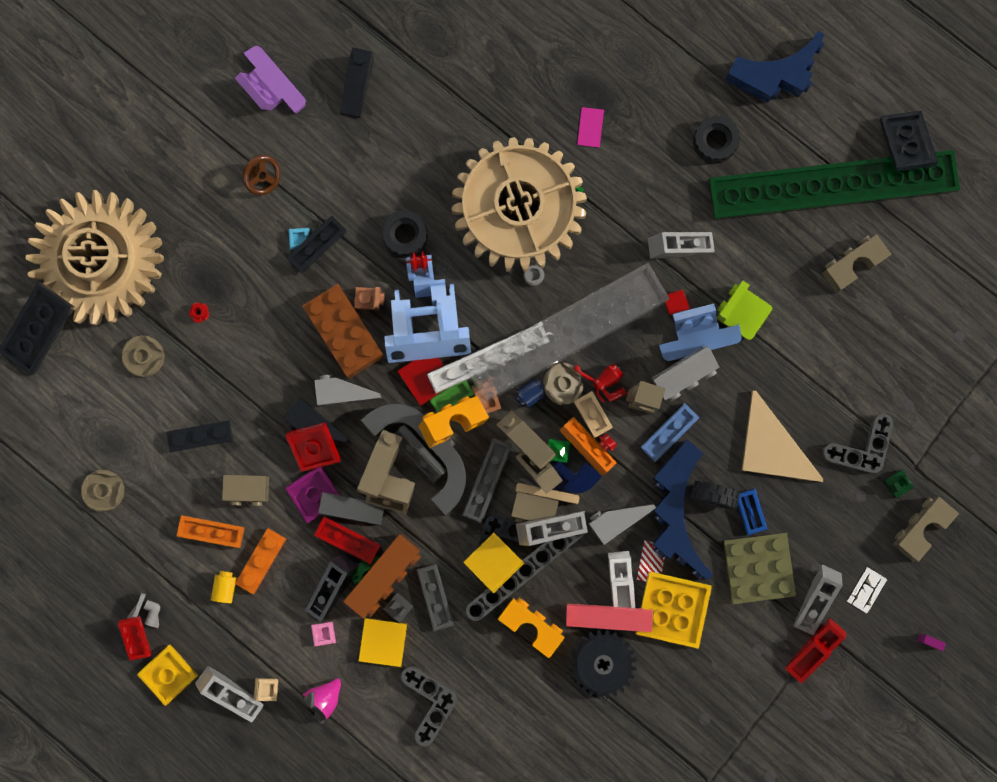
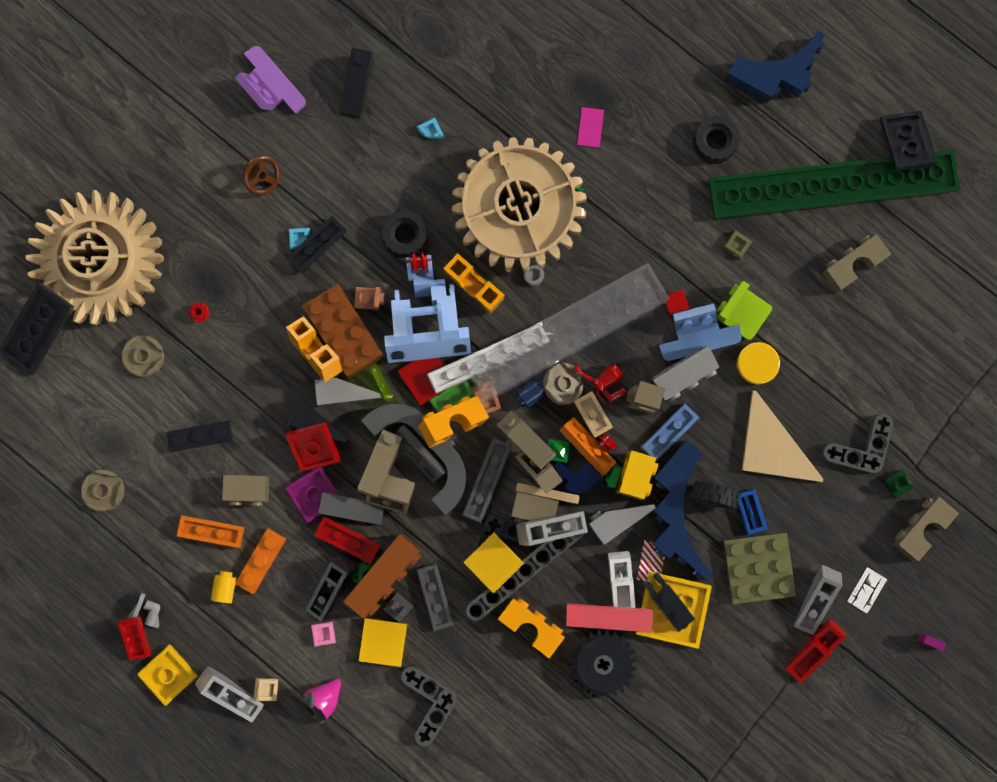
(320, 357): none -> light orange arch
(382, 383): none -> clear neon green tile
(430, 129): none -> medium azure tile
(474, 285): none -> light orange arch
(612, 477): none -> green tile
(636, 475): none -> yellow brick
(670, 604): none -> black hinge
(680, 244): light grey slope -> none
(737, 244): none -> olive tile
(758, 363): none -> yellow tile

